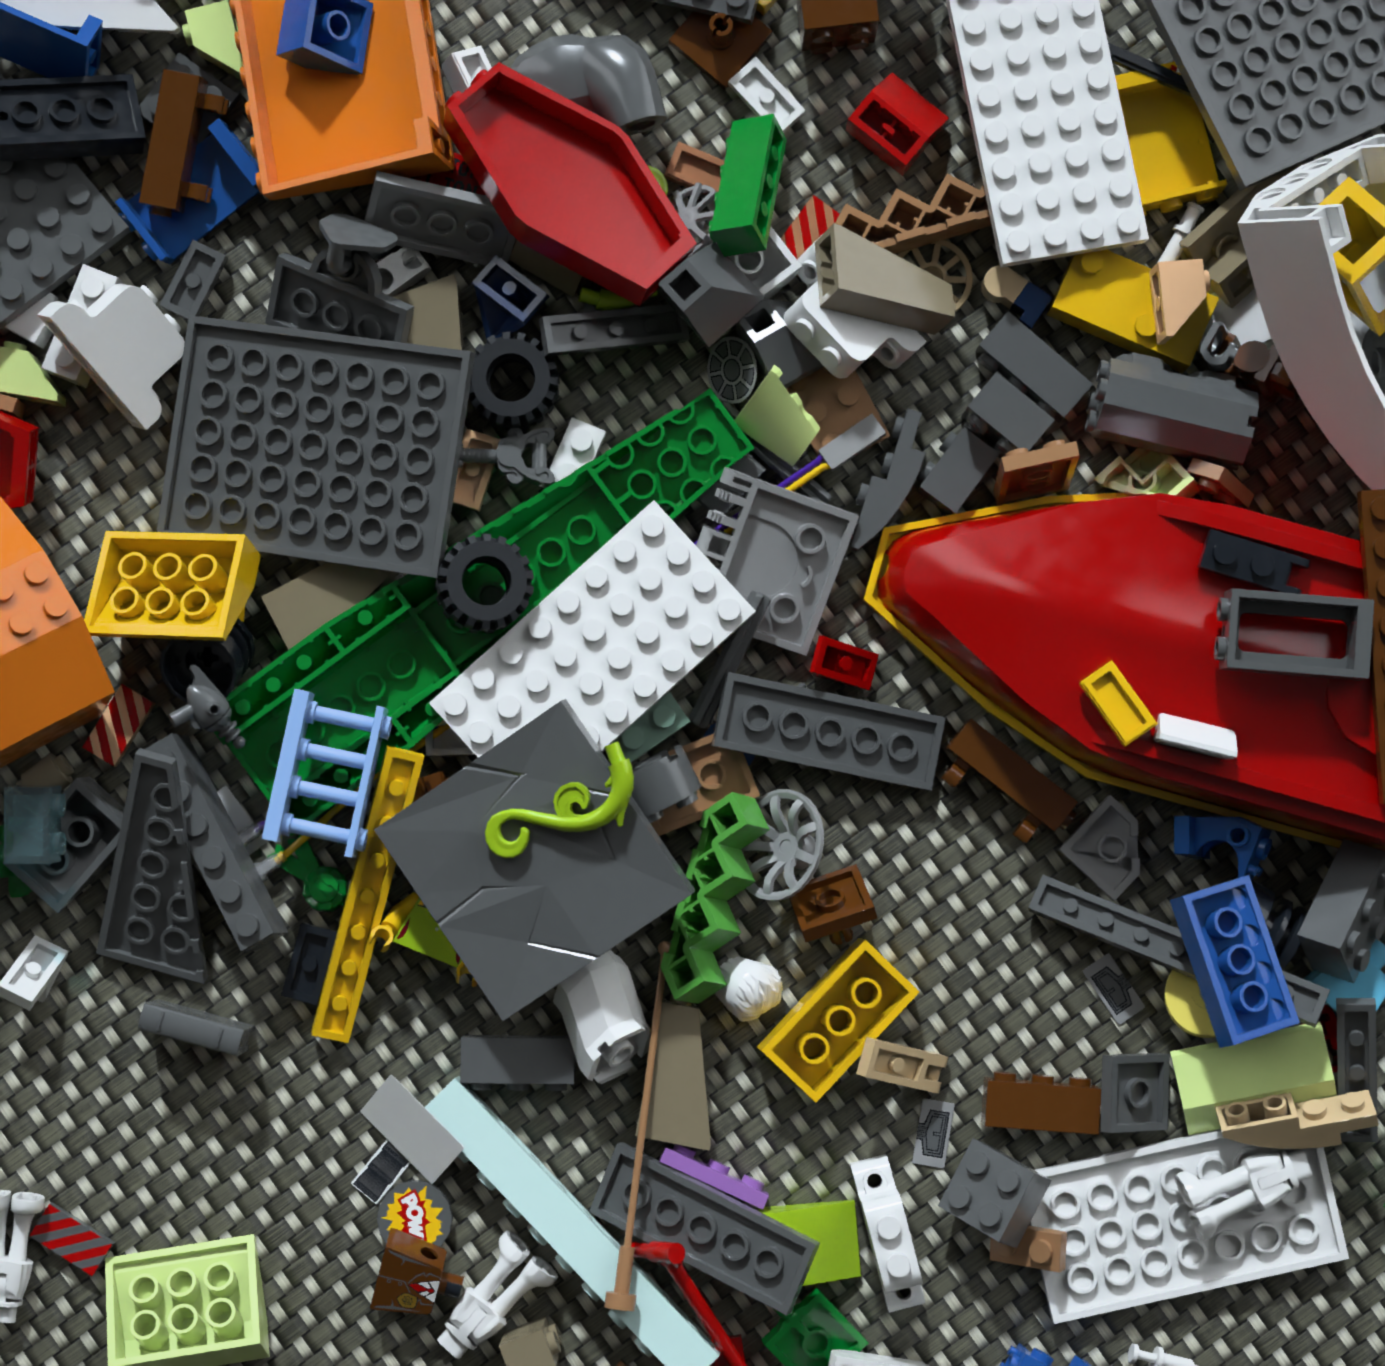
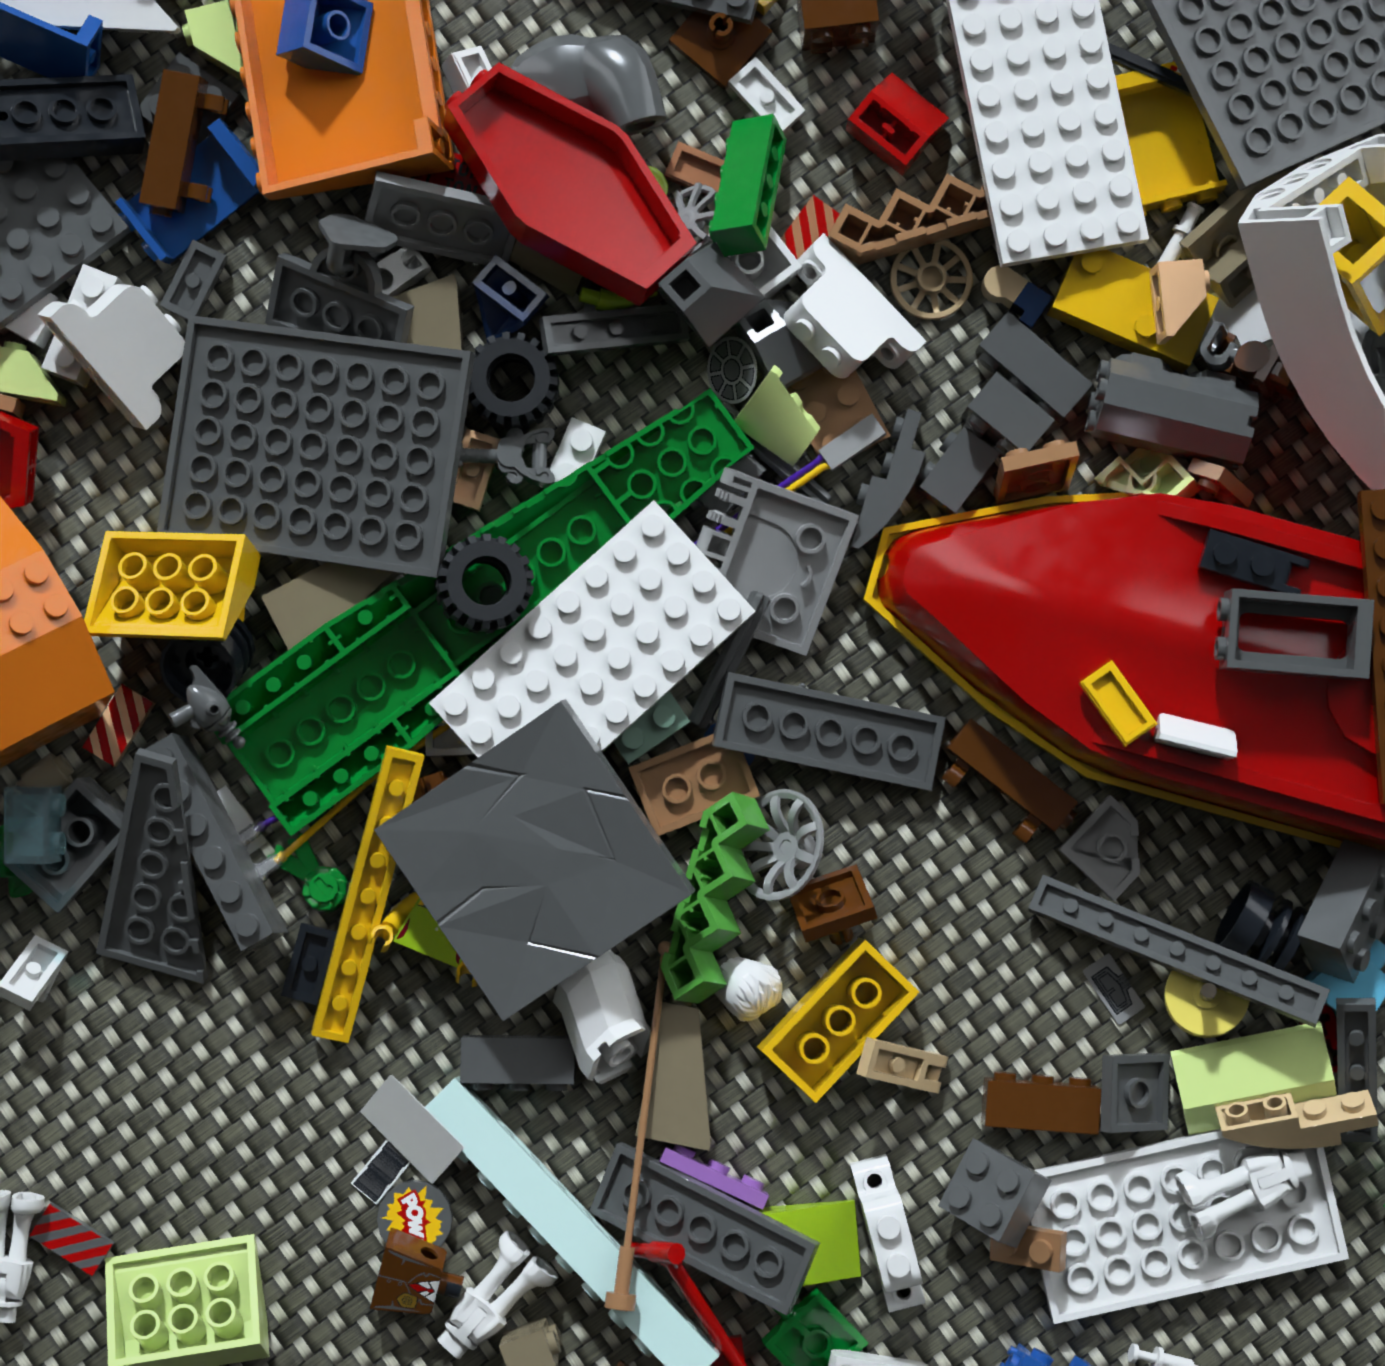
(195, 1027): dark grey piece -> none
(298, 748): light blue fence -> none
(614, 807): lime plant -> none
(663, 782): dark grey brick -> none
(843, 663): red slope -> none
(879, 285): dark tan slope -> none
(933, 1133): sticker -> none
(1198, 835): blue tile -> none
(1234, 961): blue slope -> none

